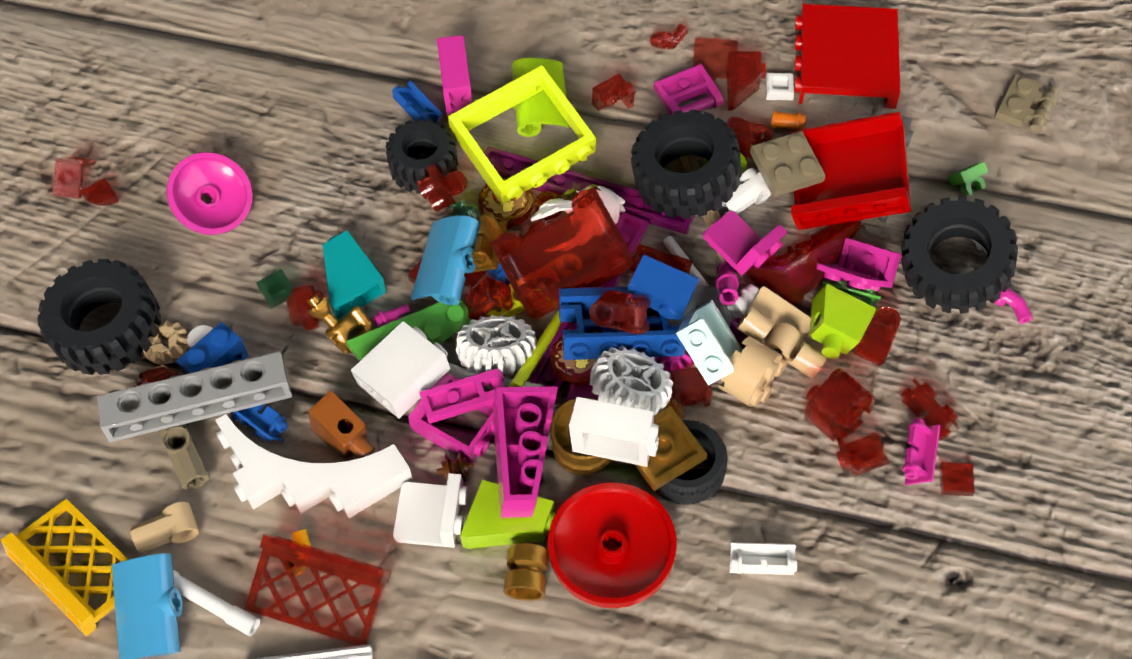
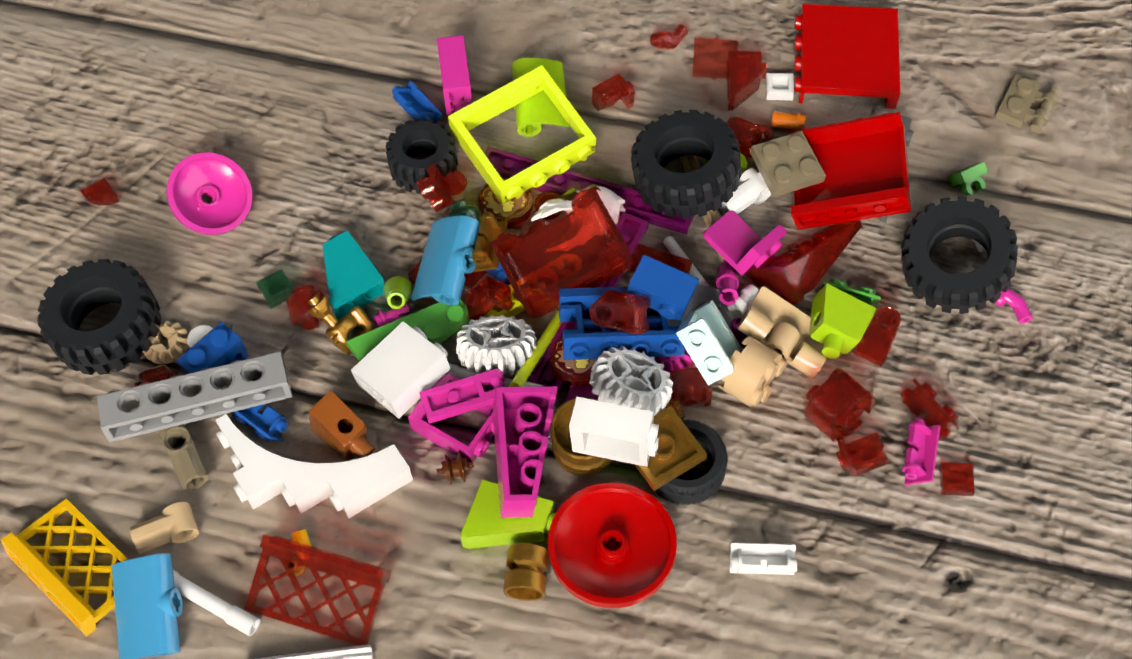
(69, 176): clear red bracket -> none
(397, 286): none -> lime cone
(431, 512): white bracket -> none
(686, 86): dark pink plate -> none
(863, 266): dark pink bracket -> none

